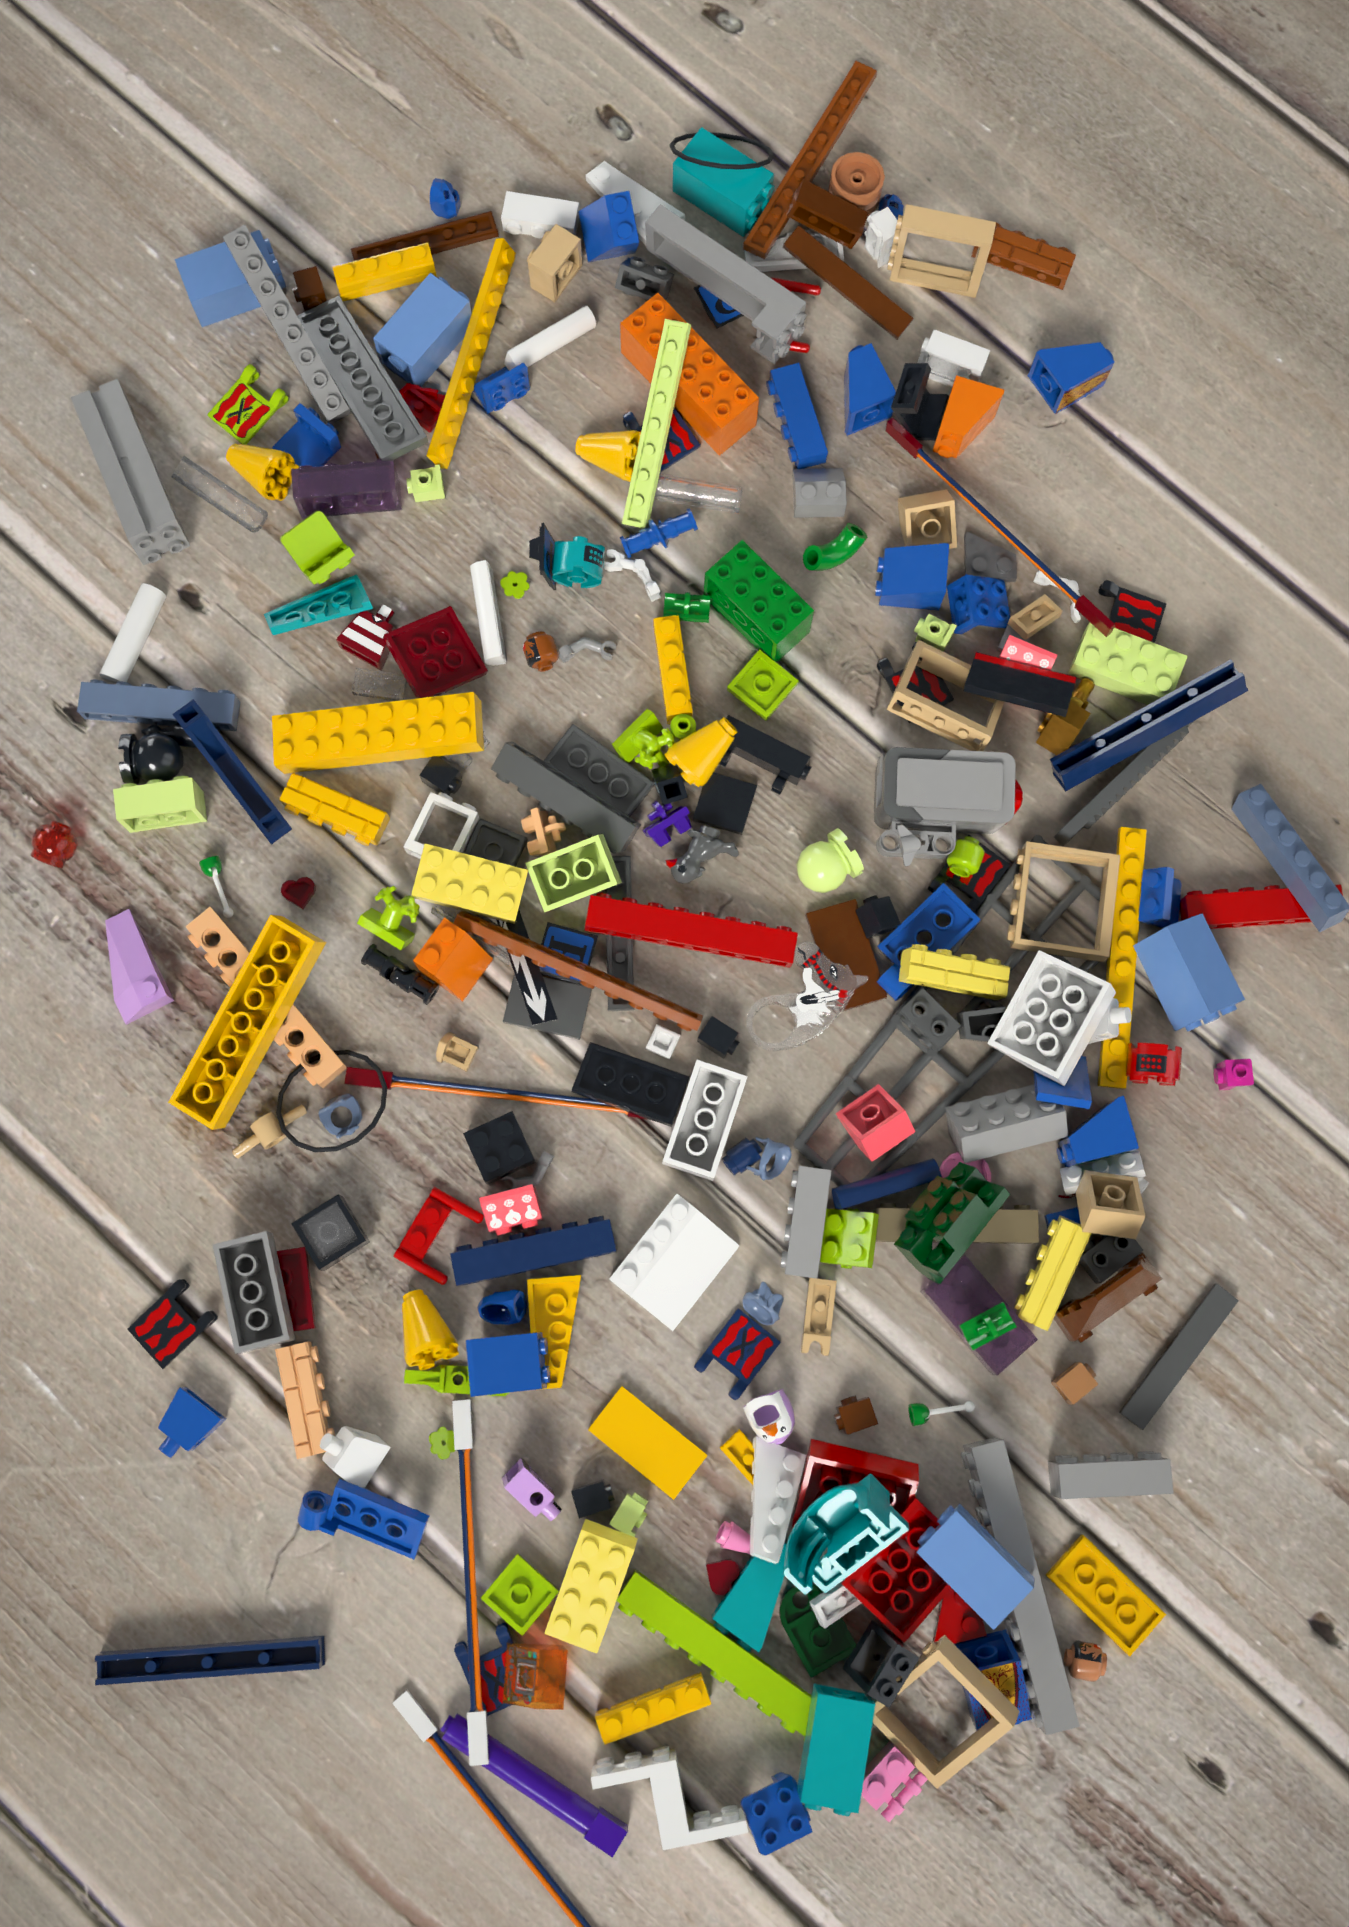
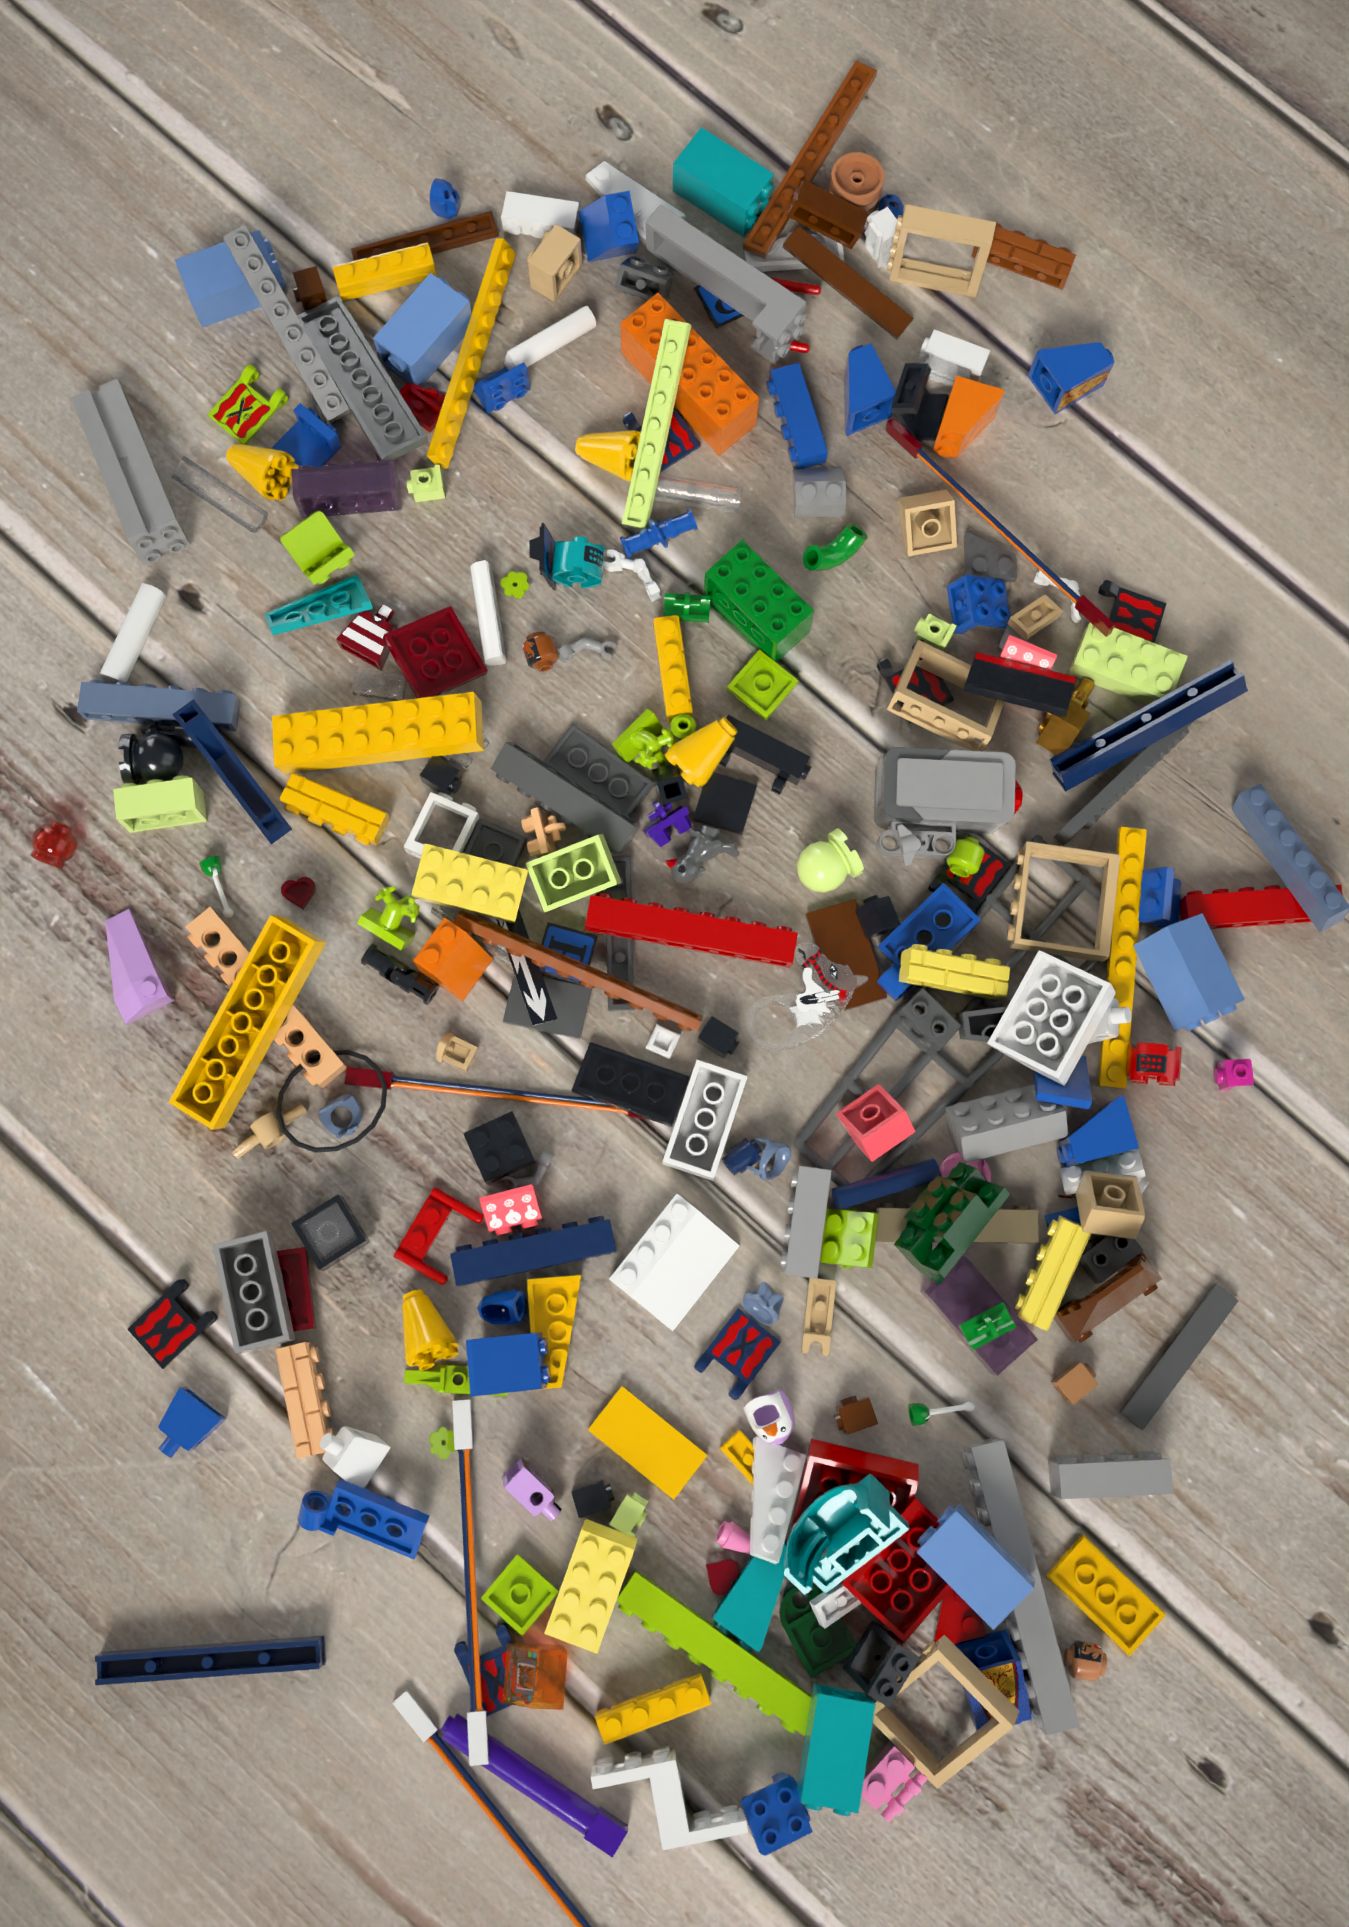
(723, 166): black piece -> none
(913, 576): blue slope -> none

